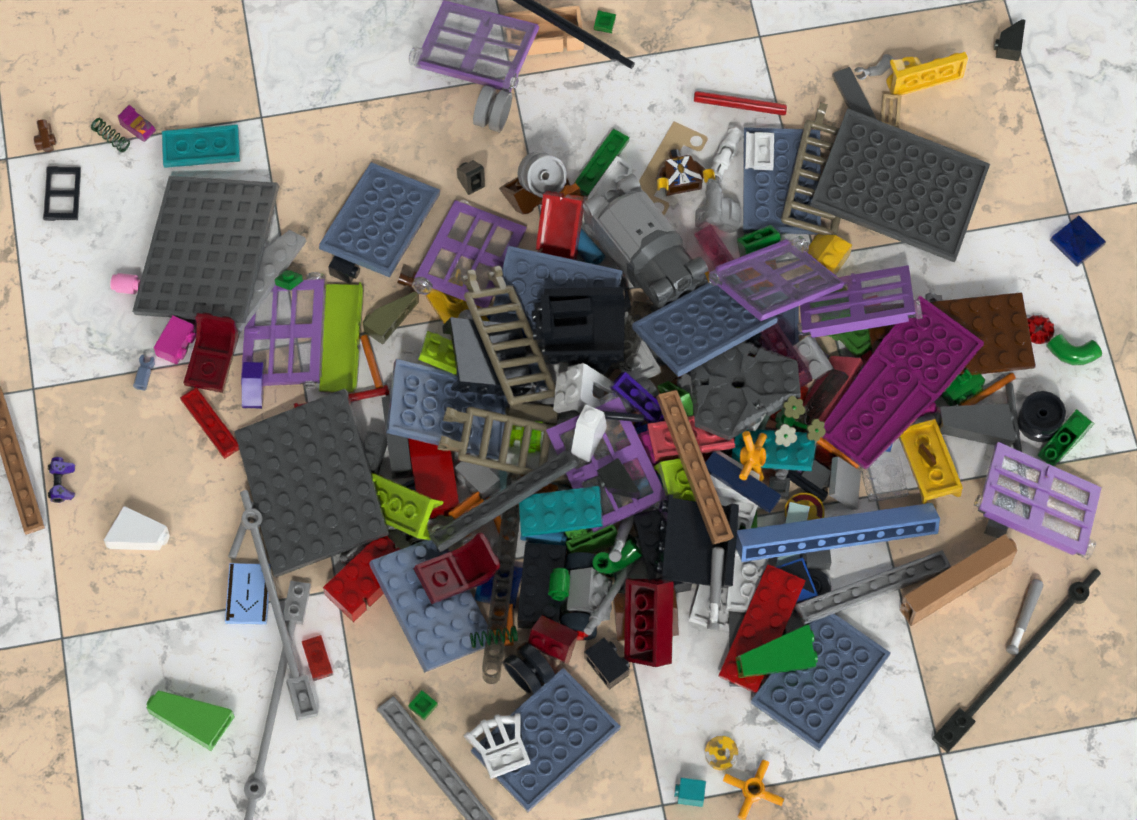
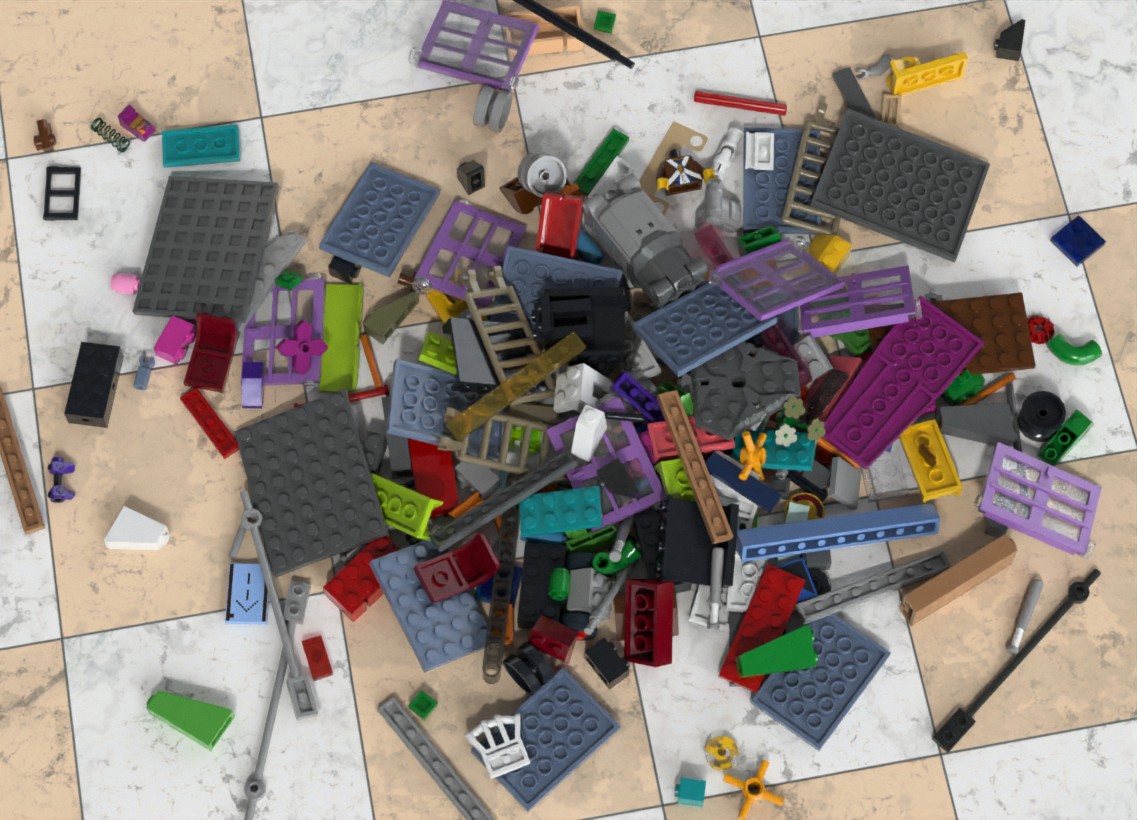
(94, 384): none -> black brick
(301, 347): none -> magenta plant
(513, 633): dark green piece -> none
(515, 386): none -> clear yellow tile

